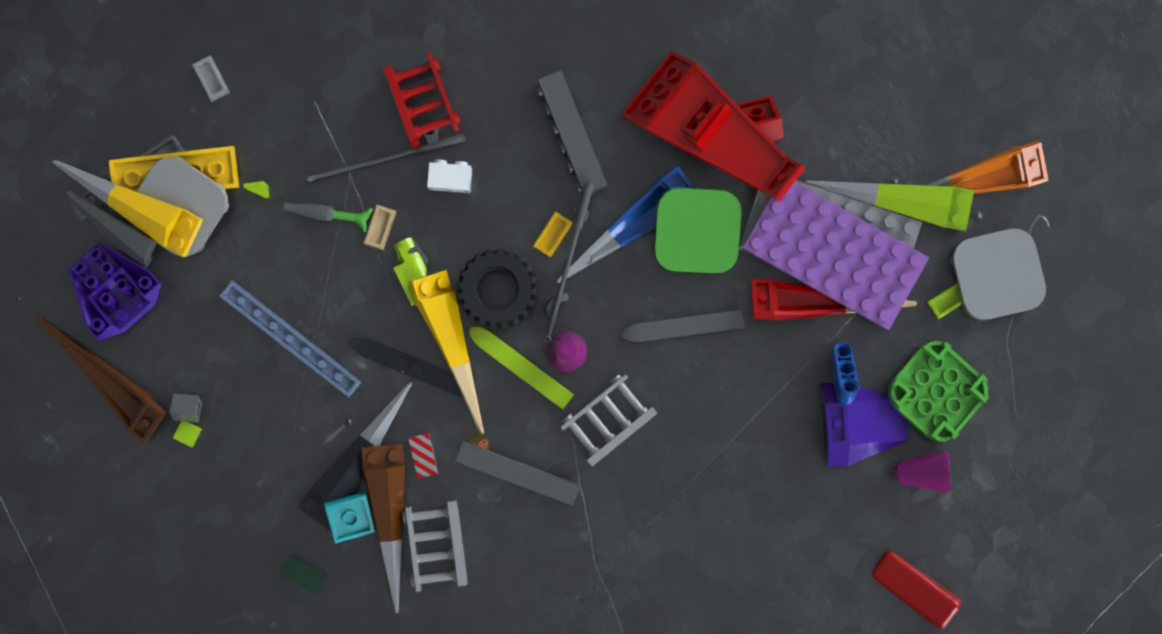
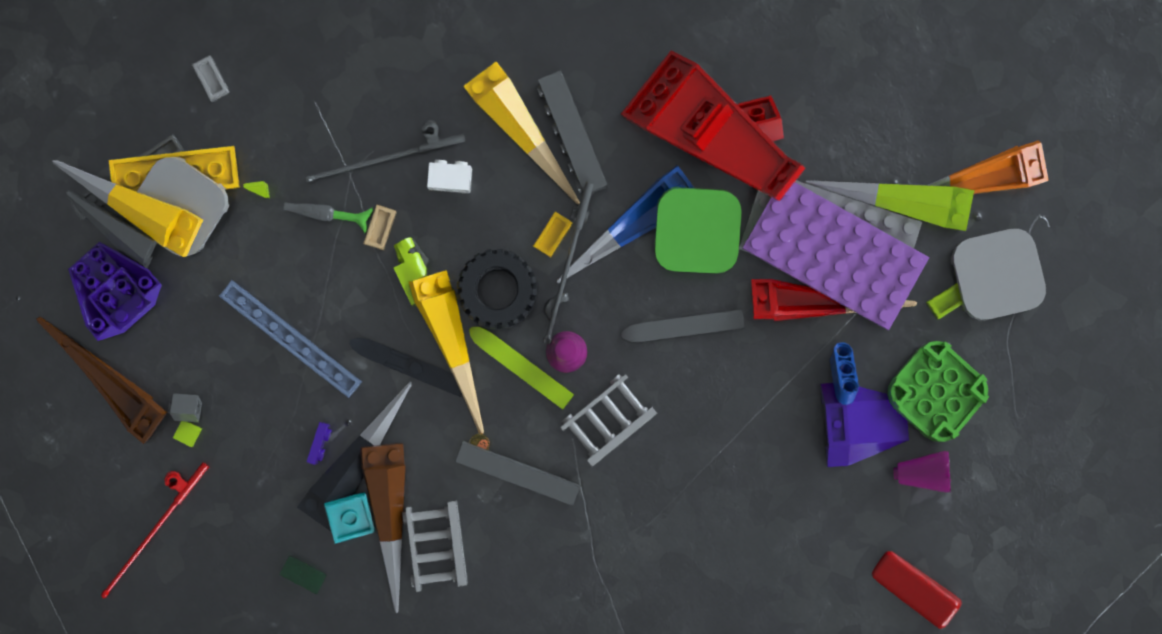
(183, 488): none -> red piece
(317, 452): none -> dark purple plate
(408, 114): red fence -> none
(423, 455): tile -> none
(501, 102): none -> yellow plate

